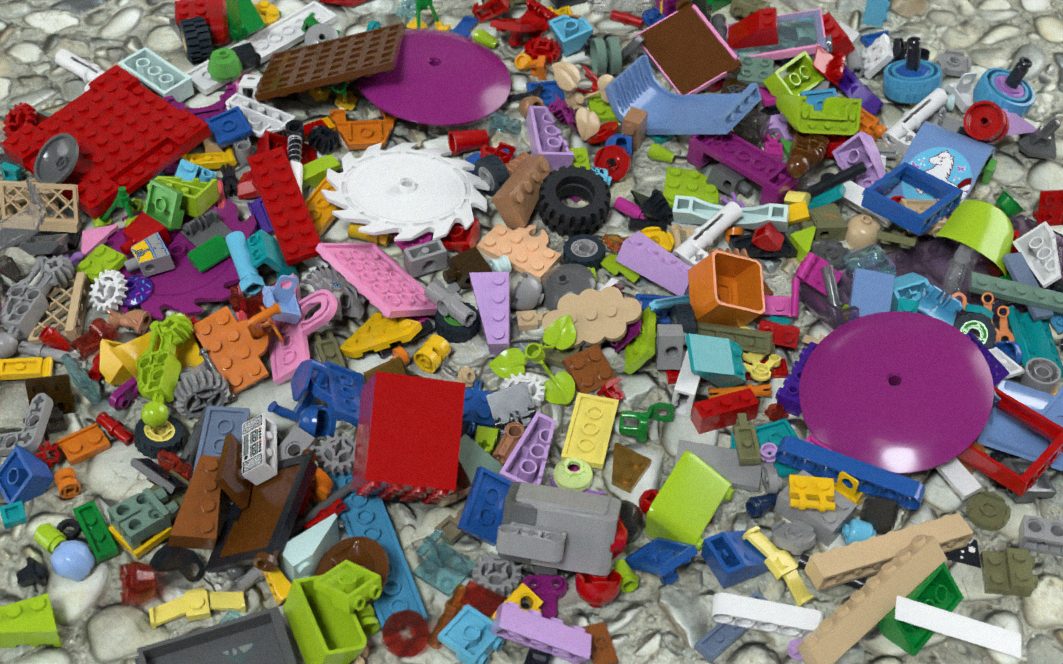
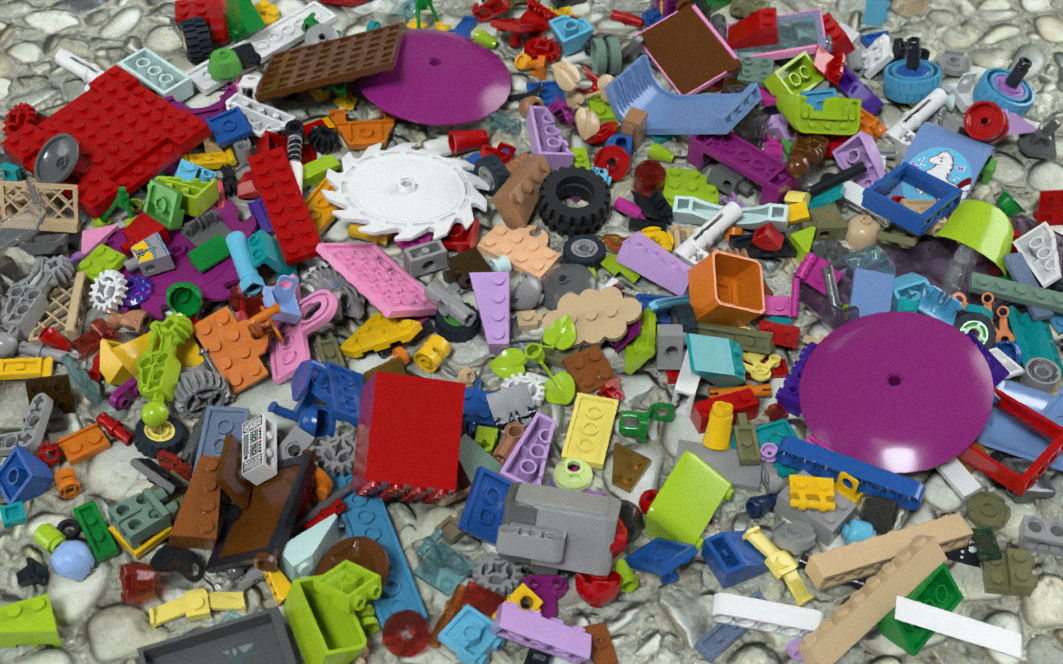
(184, 298): none -> green hair
(648, 177): none -> clear red piece
(719, 426): none -> yellow plant
(985, 544): none -> clear green tile

